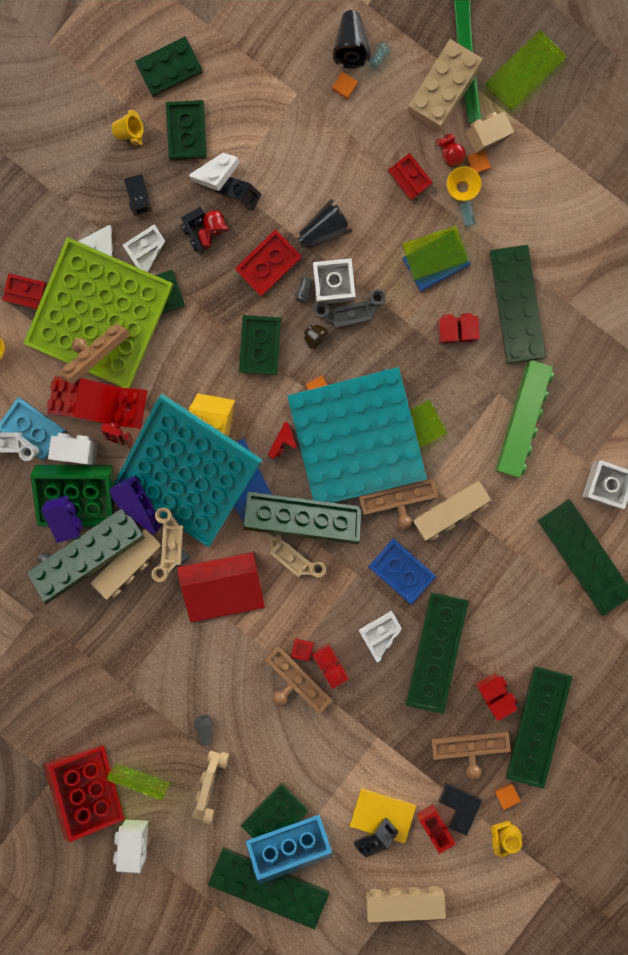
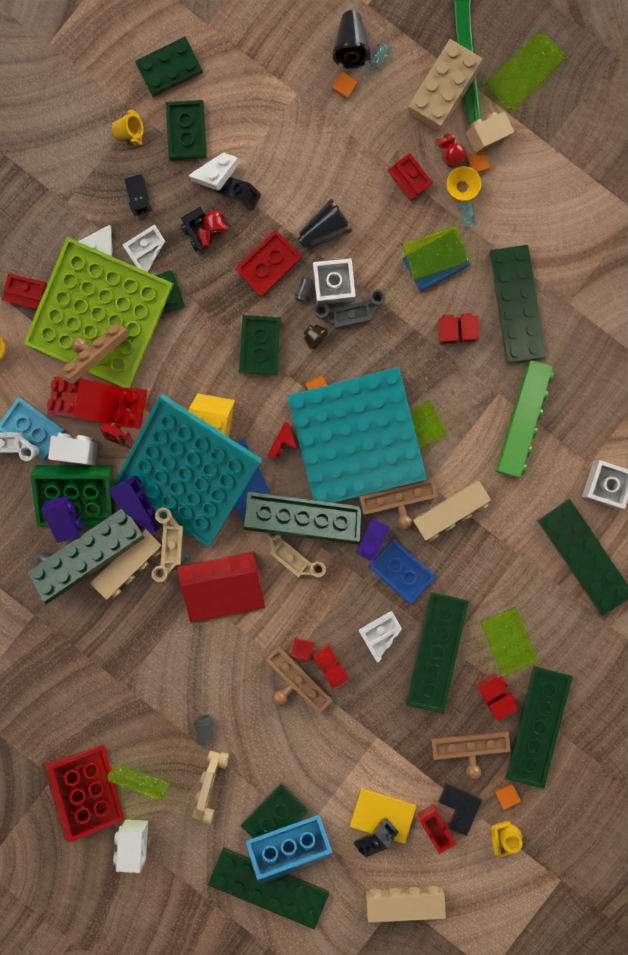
(372, 539): none -> dark purple brick
(508, 641): none -> clear neon green tile

